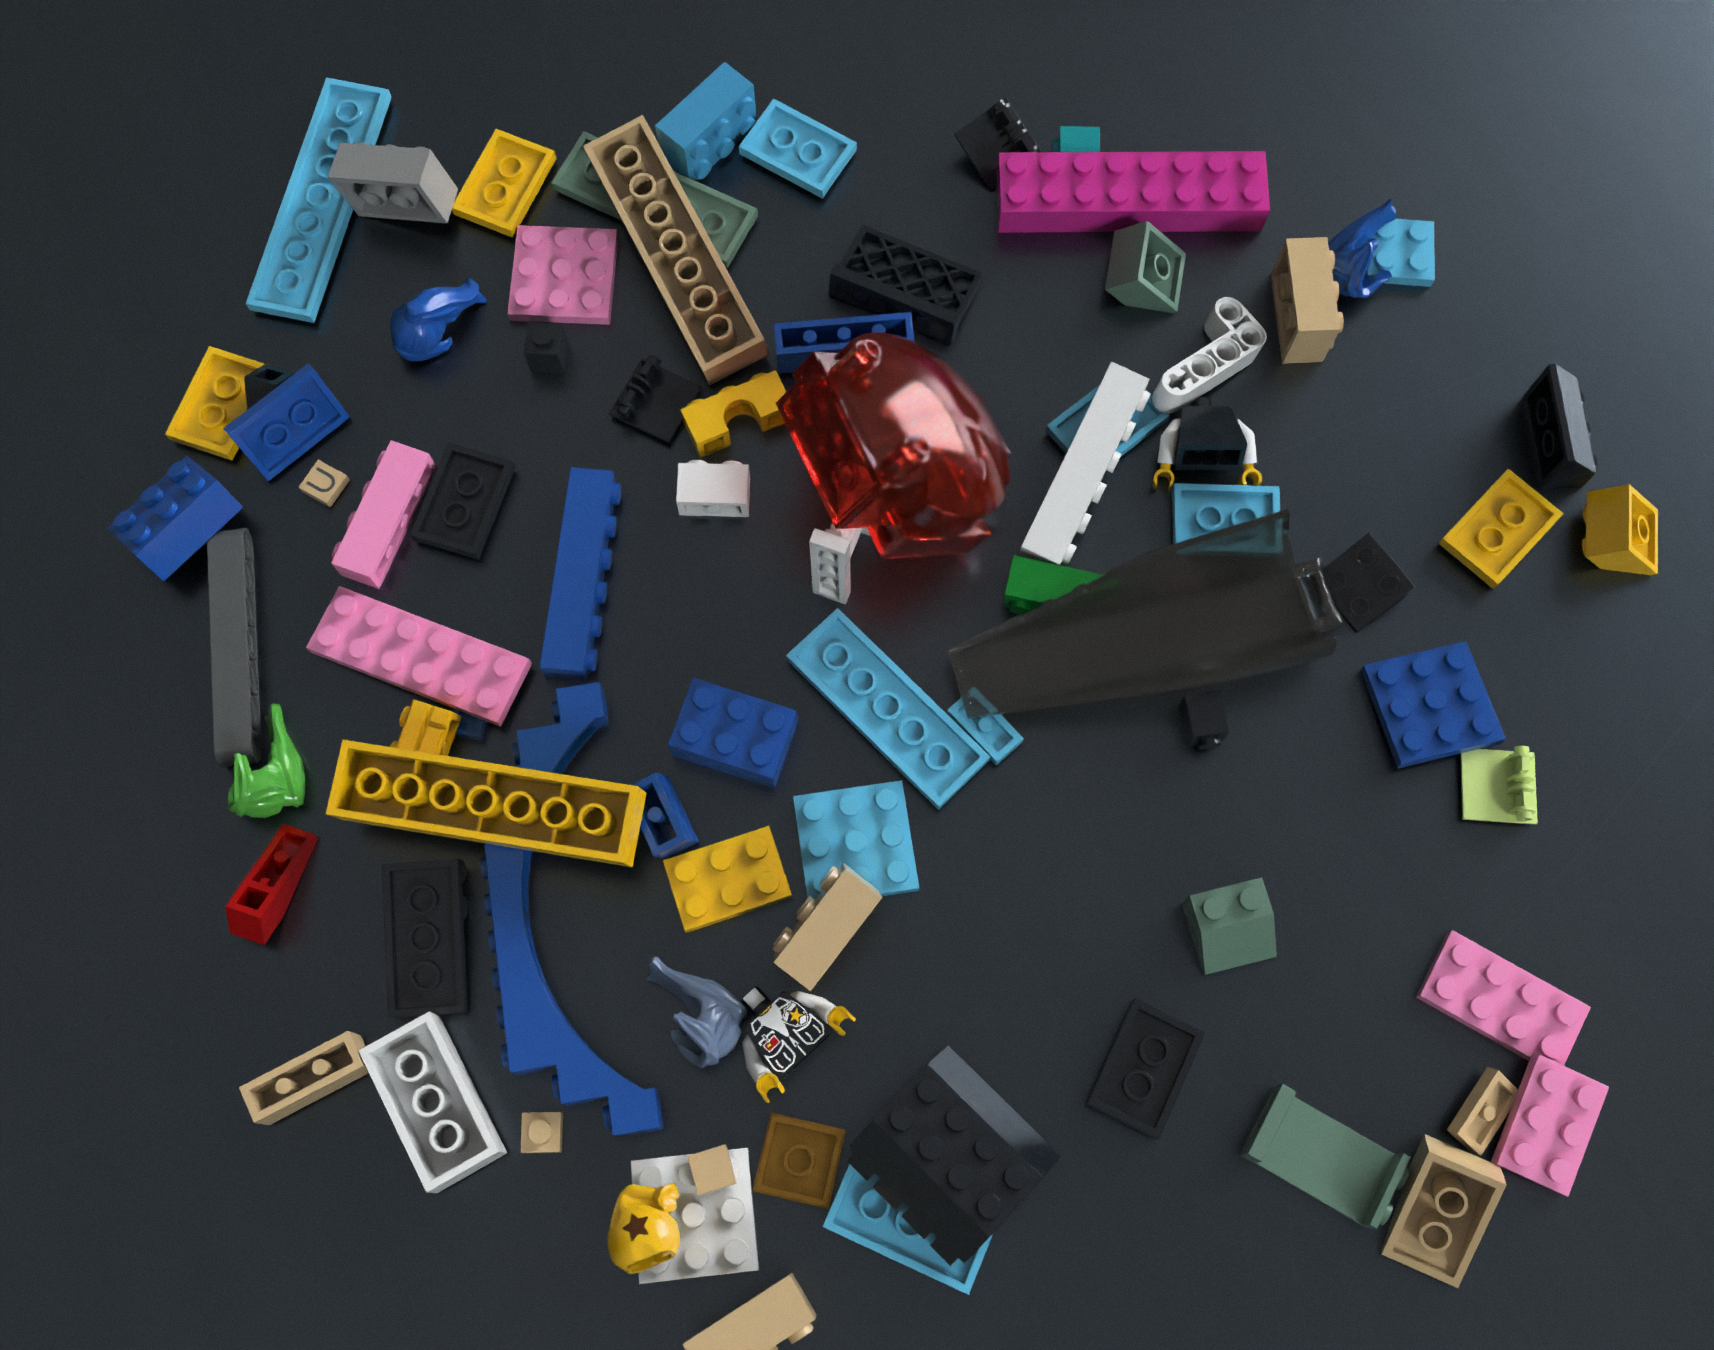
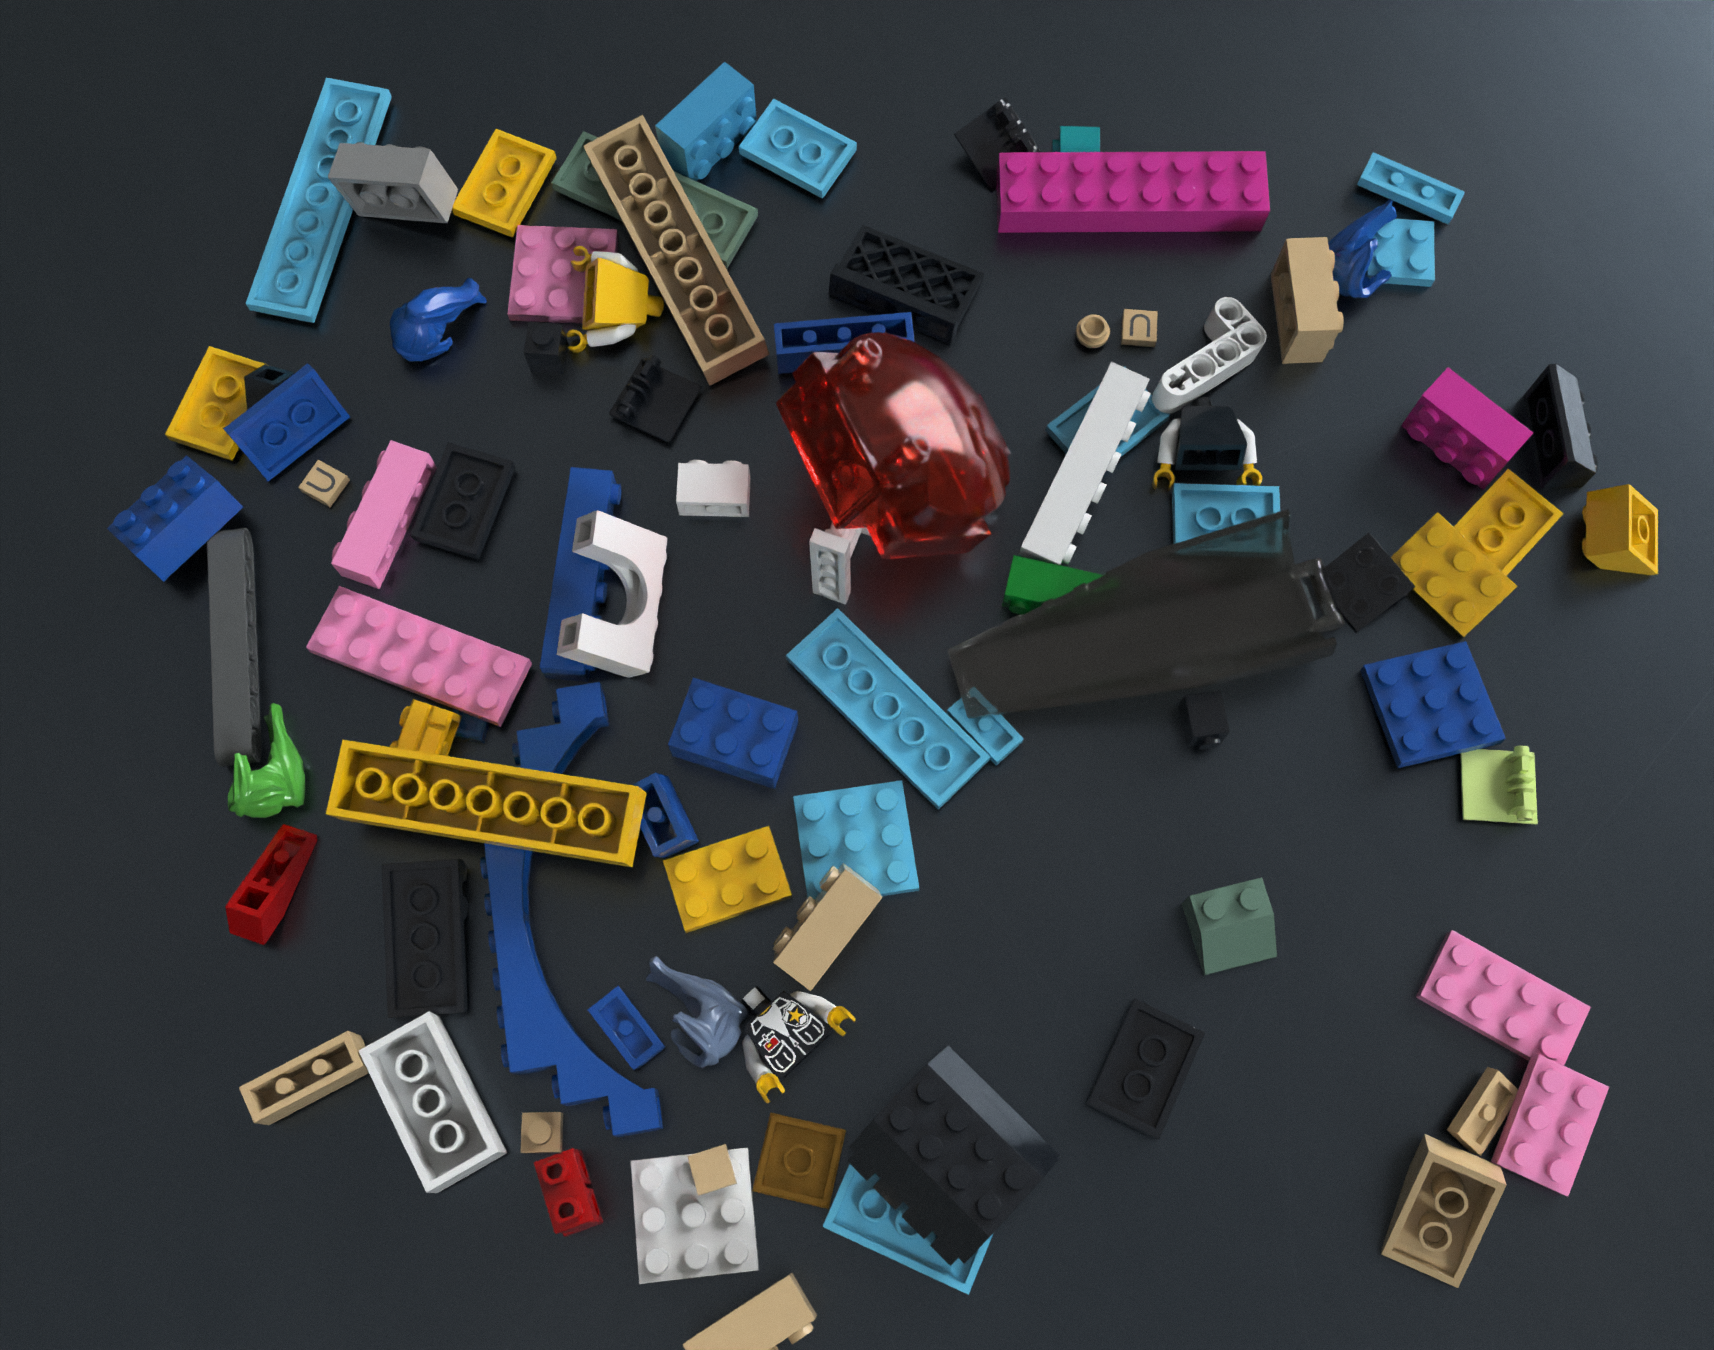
(564, 1188): none -> red hips
(613, 299): none -> yellow torso
(626, 1028): none -> blue plate
(639, 562): none -> white arch
(642, 1228): yellow piece -> none
(708, 418): yellow arch -> none
(1092, 331): none -> tan plate
(1139, 328): none -> tan tile
(1145, 268): sand green slope -> none
(1325, 1159): sand green panel -> none
(1410, 188): none -> medium azure plate
(1452, 575): none -> yellow plate
(1465, 428): none -> dark pink brick

